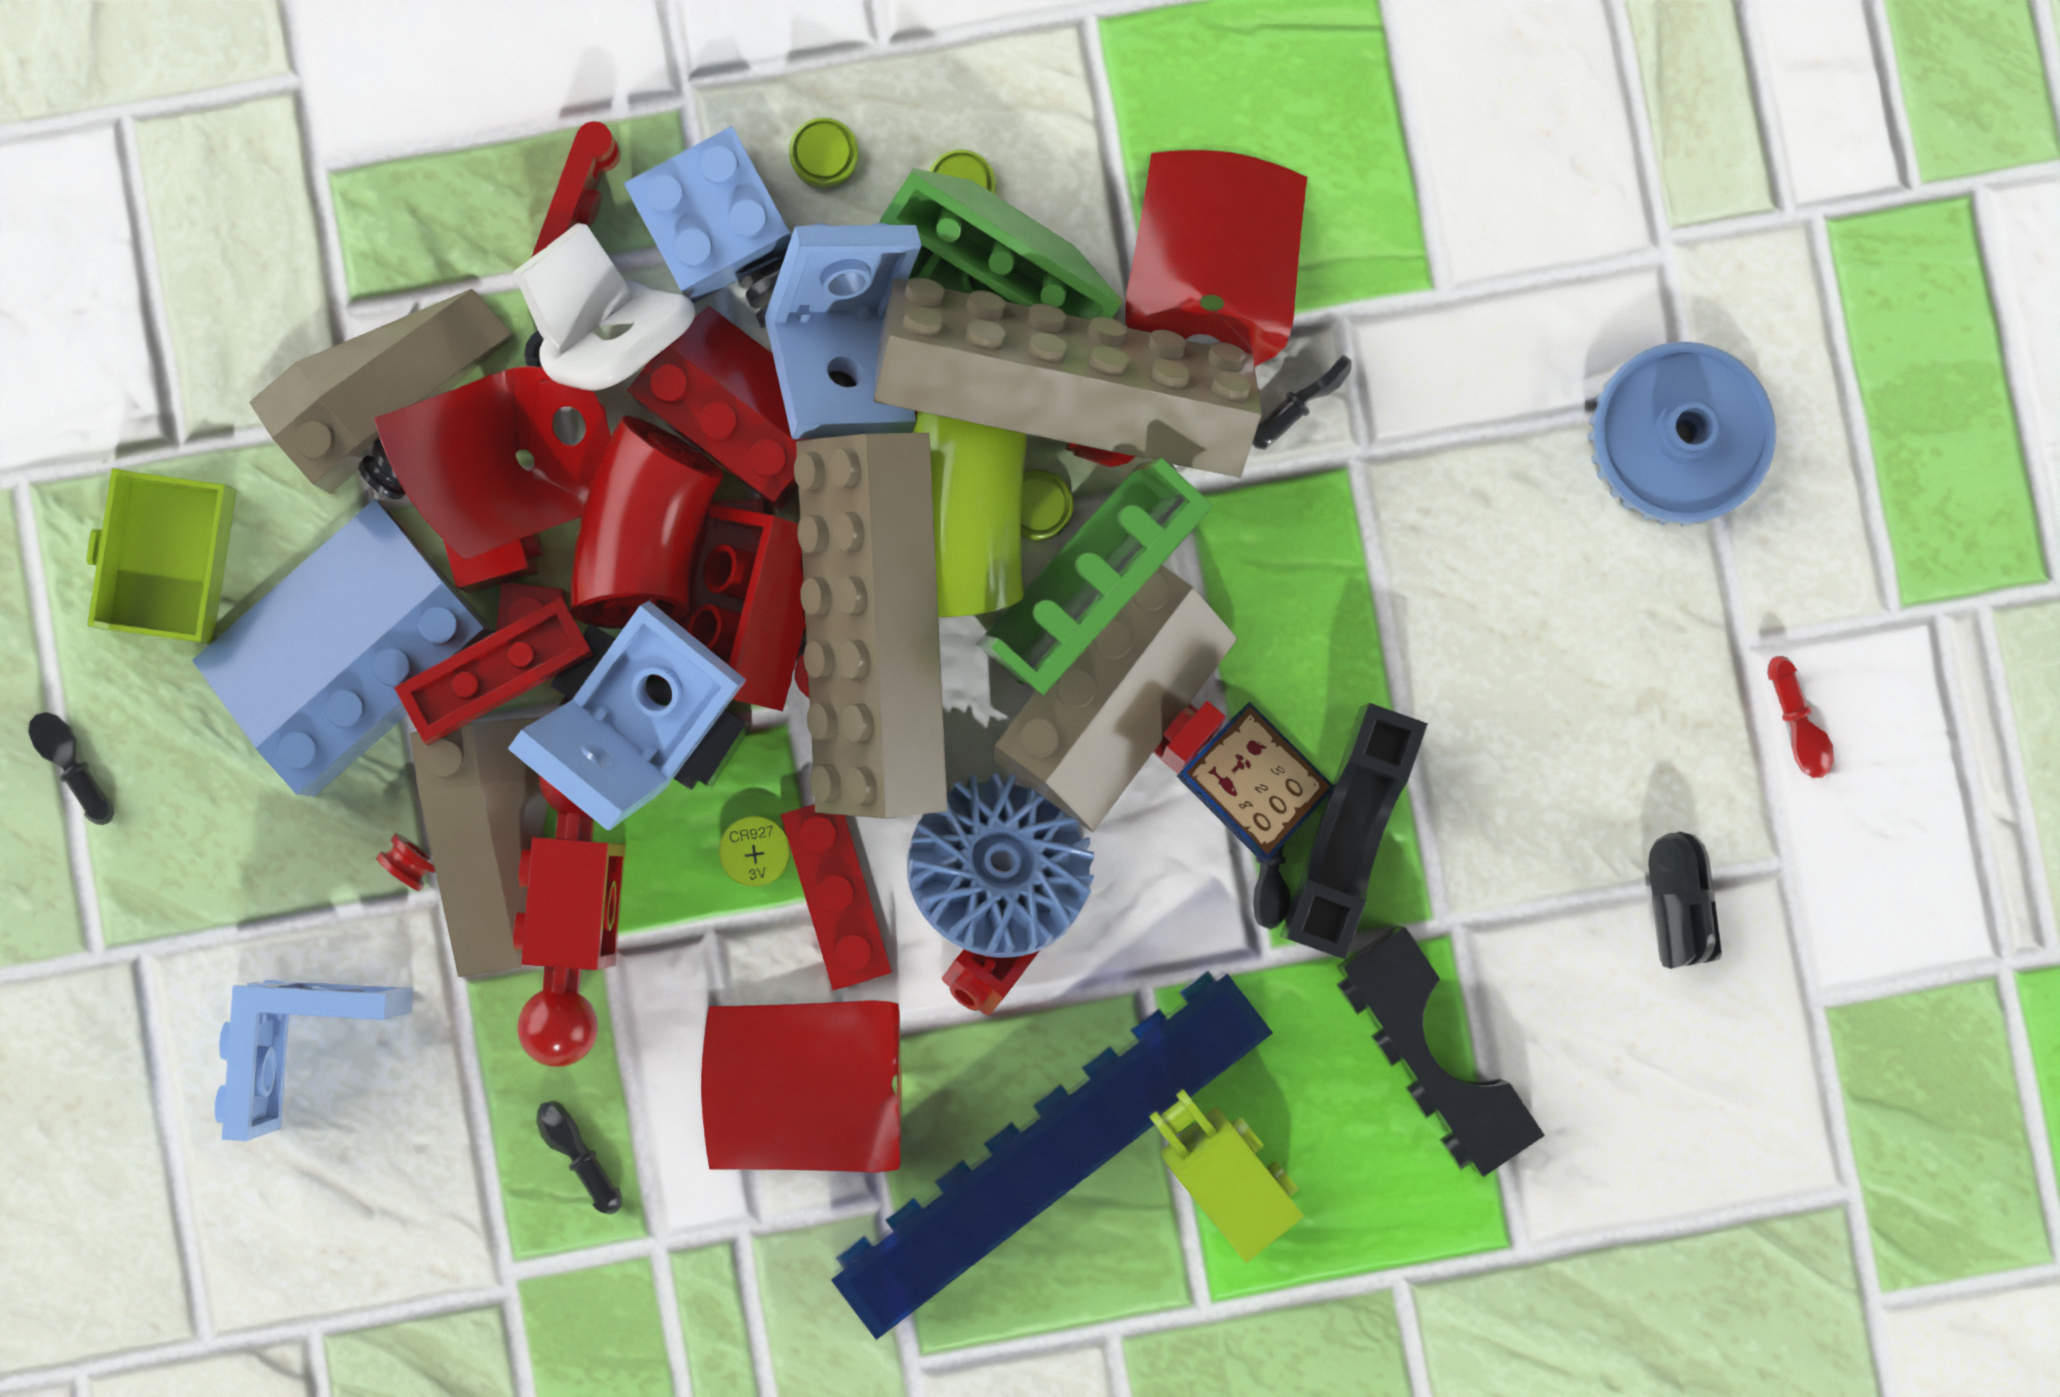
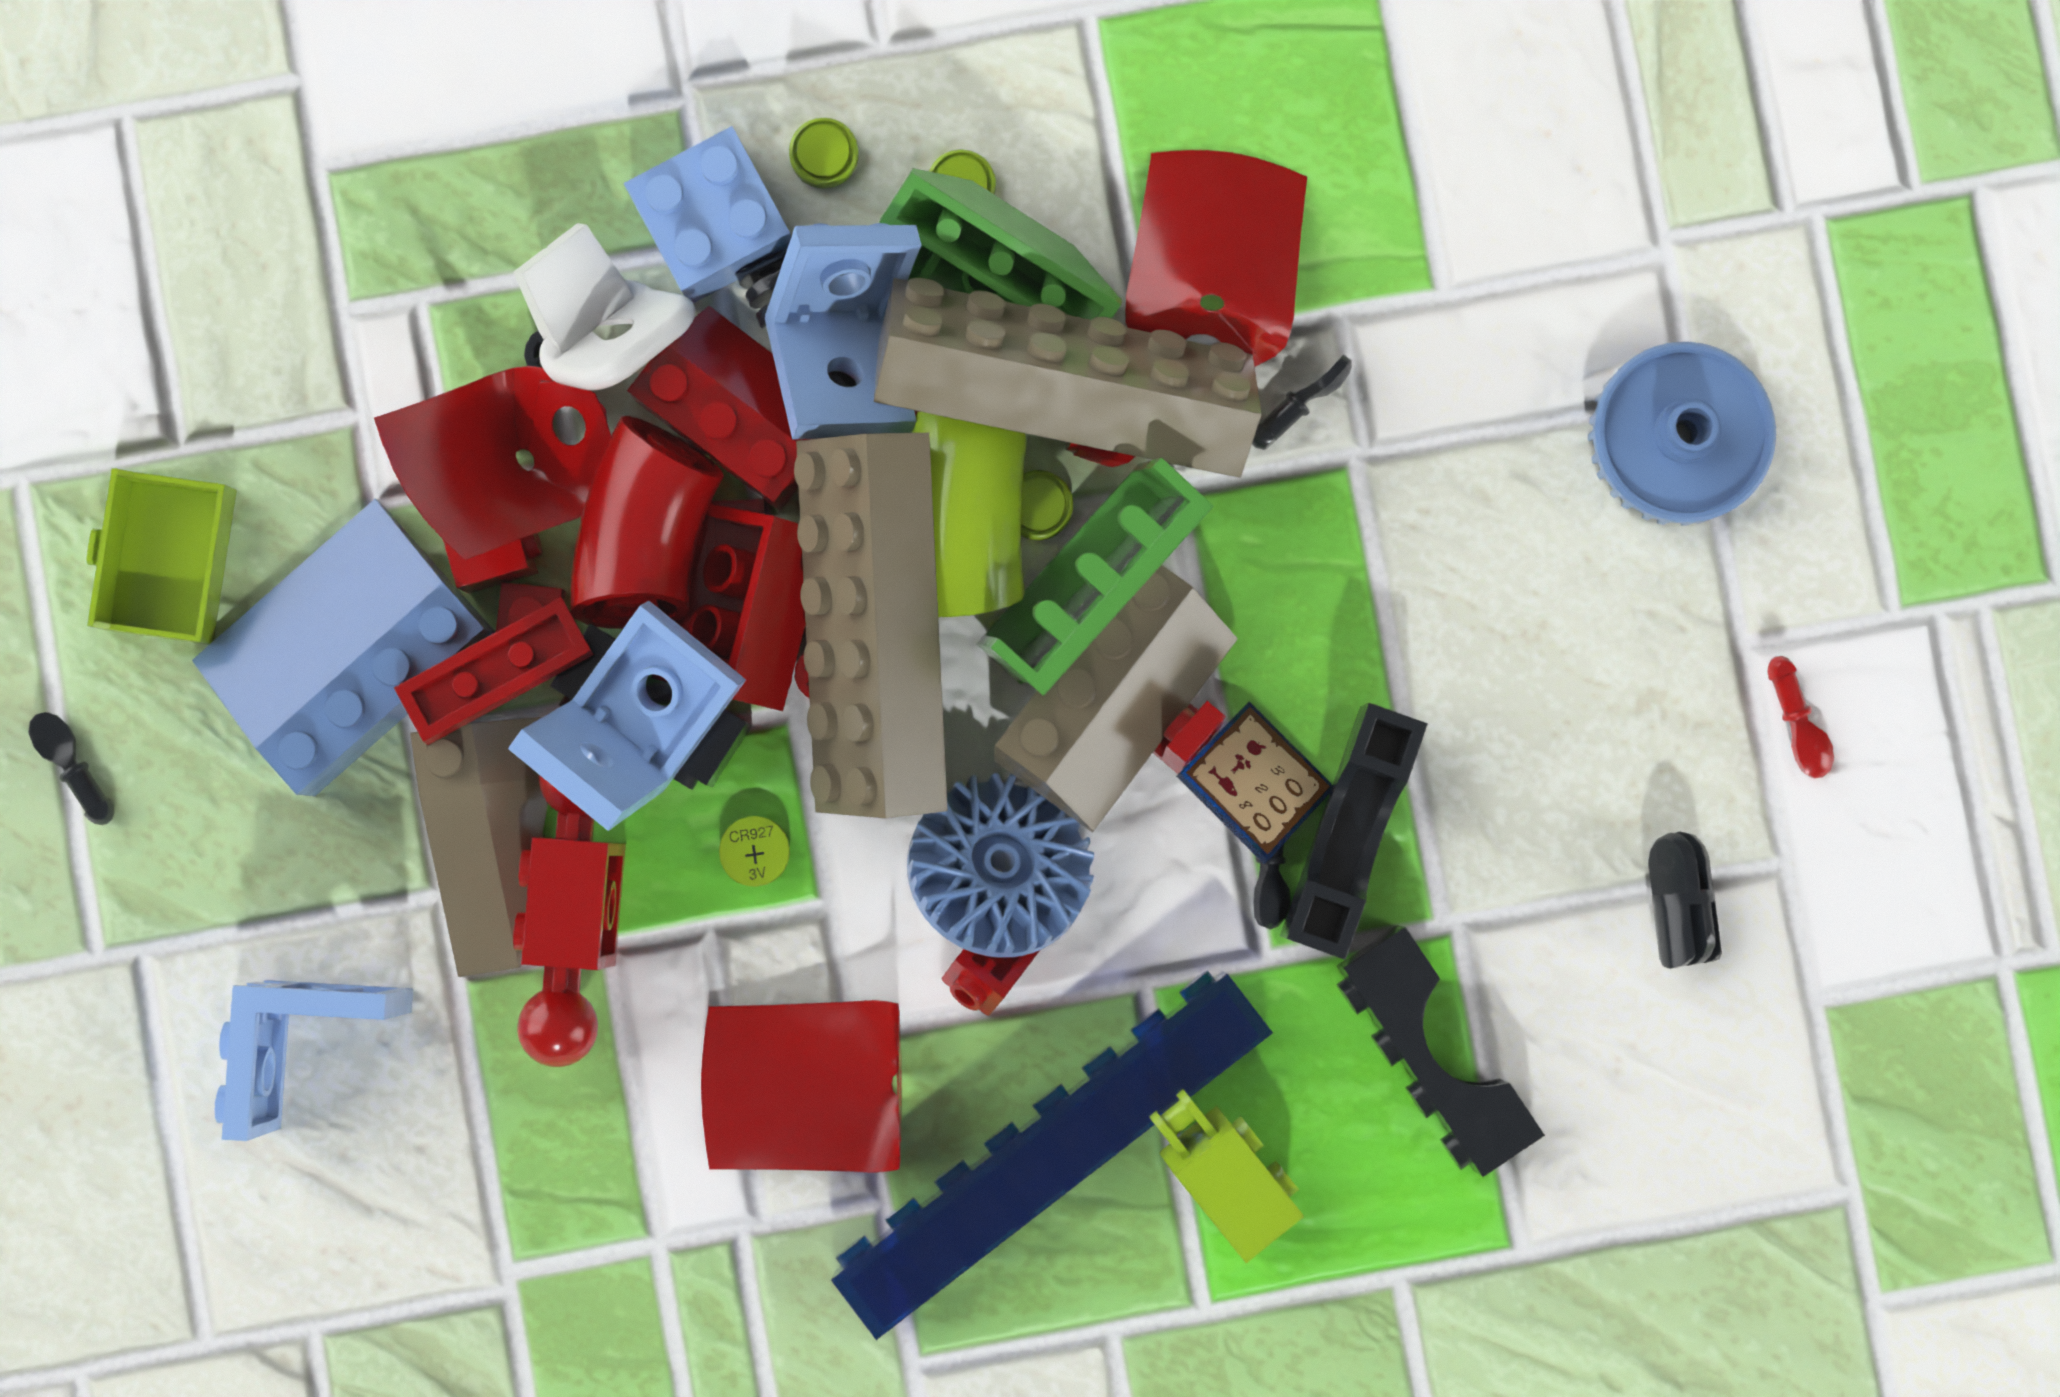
(328, 402): dark tan wedge -> none
(379, 473): black bush -> none
(406, 862): red bush -> none
(562, 1135): black piece -> none
(576, 194): red plate -> none
(836, 896): red plate -> none

